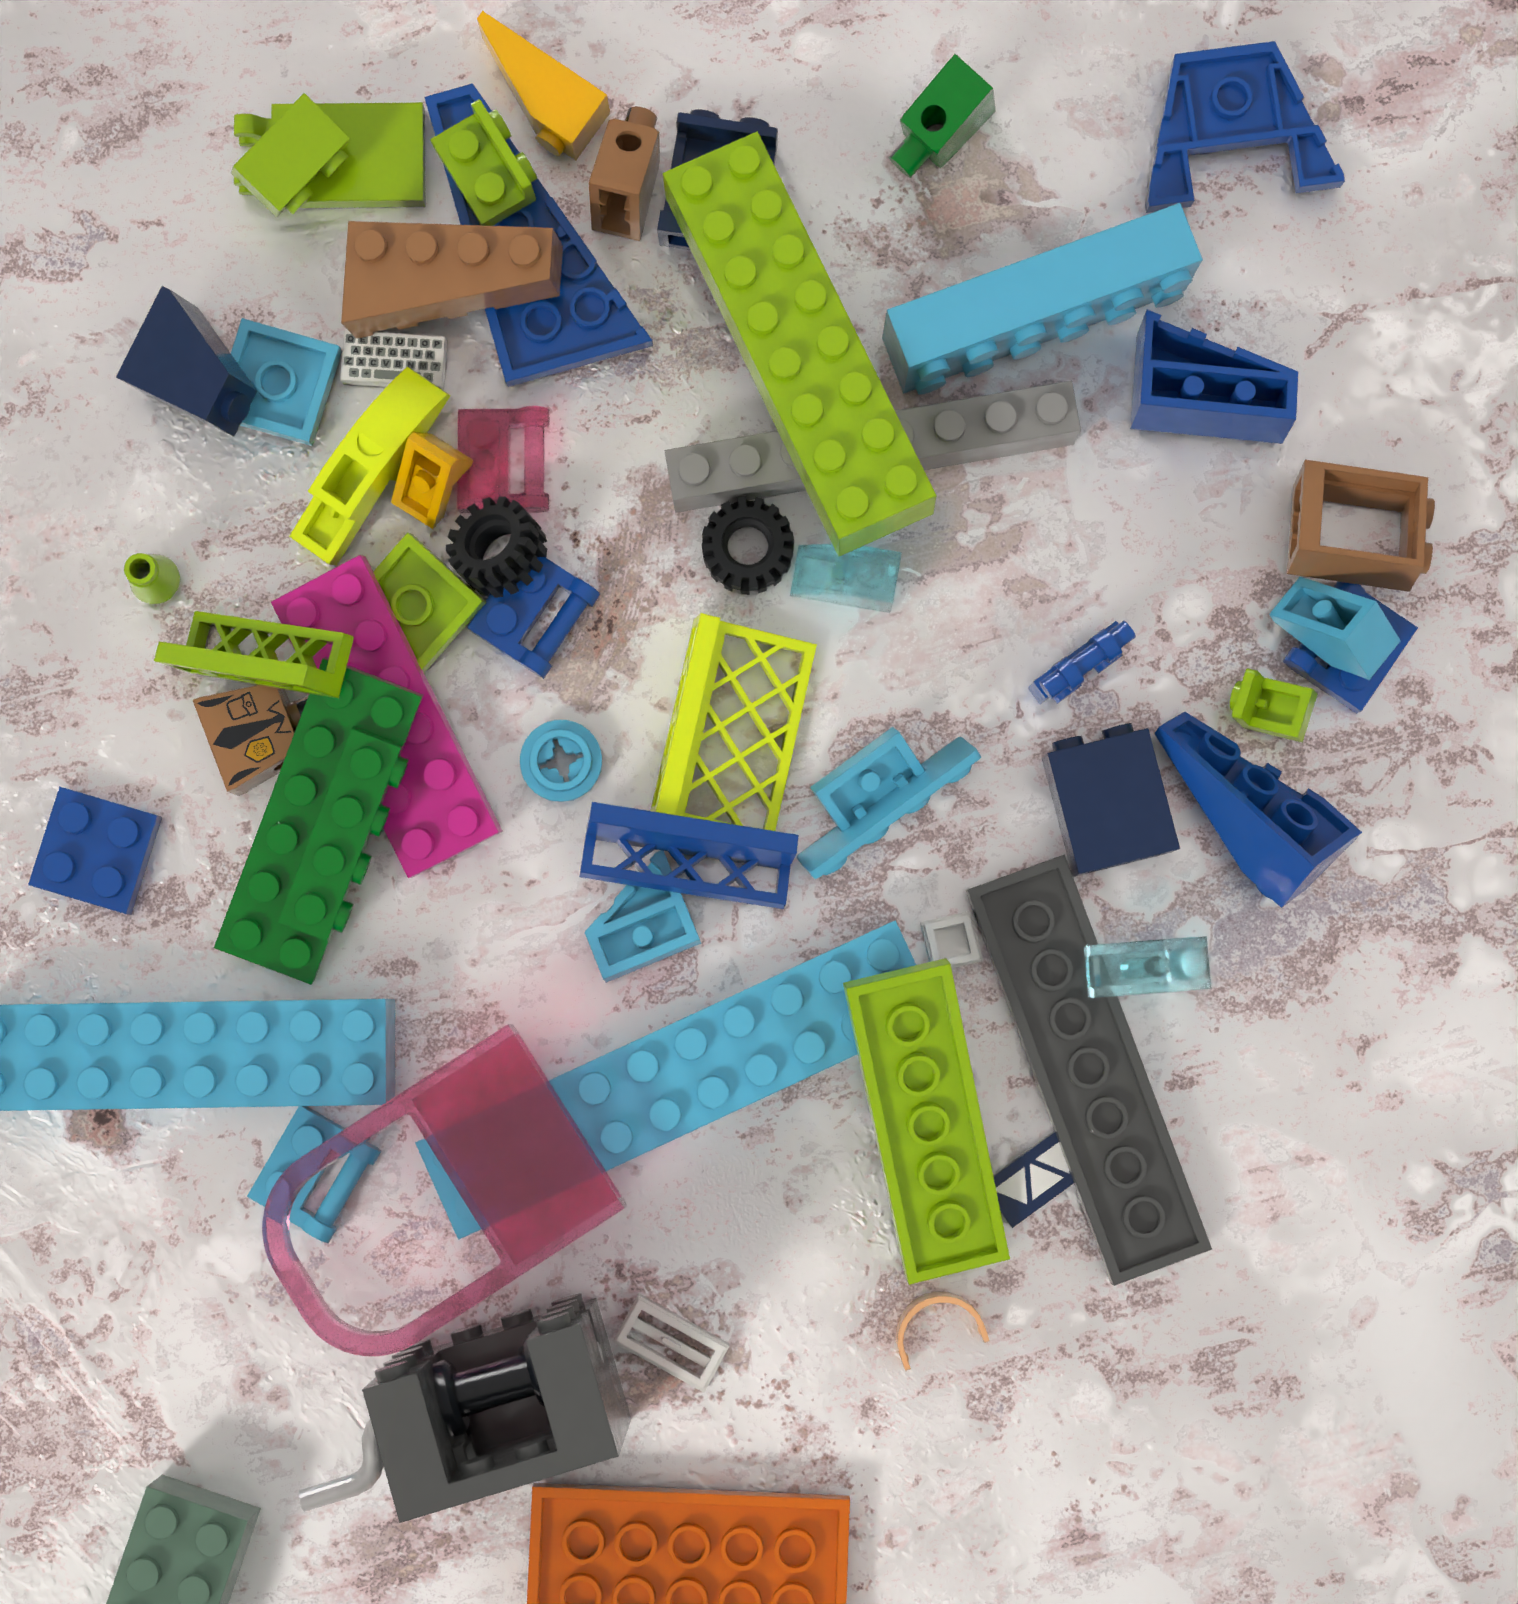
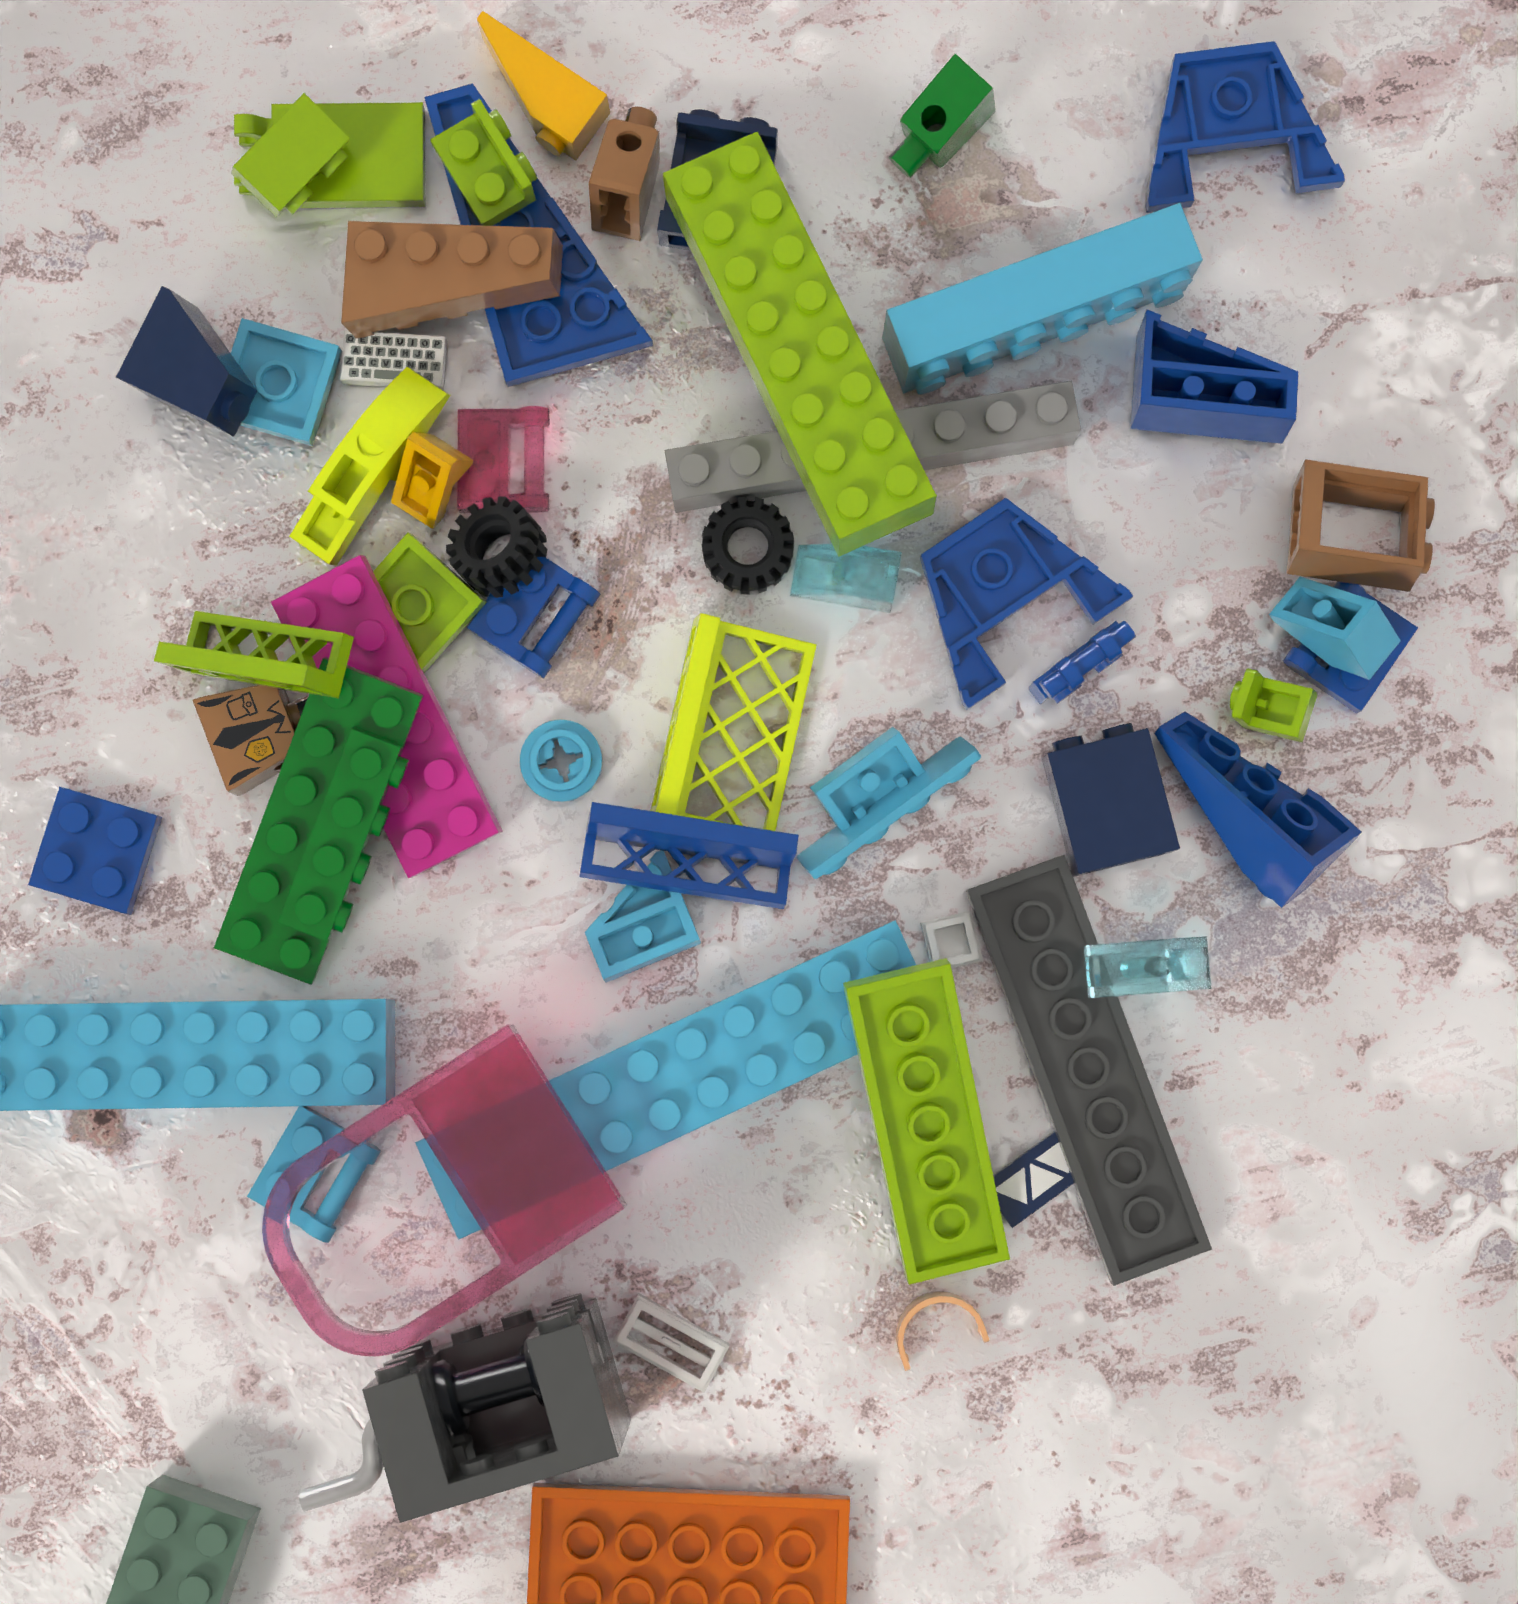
(158, 584): lime cone -> none
(995, 571): none -> blue wing

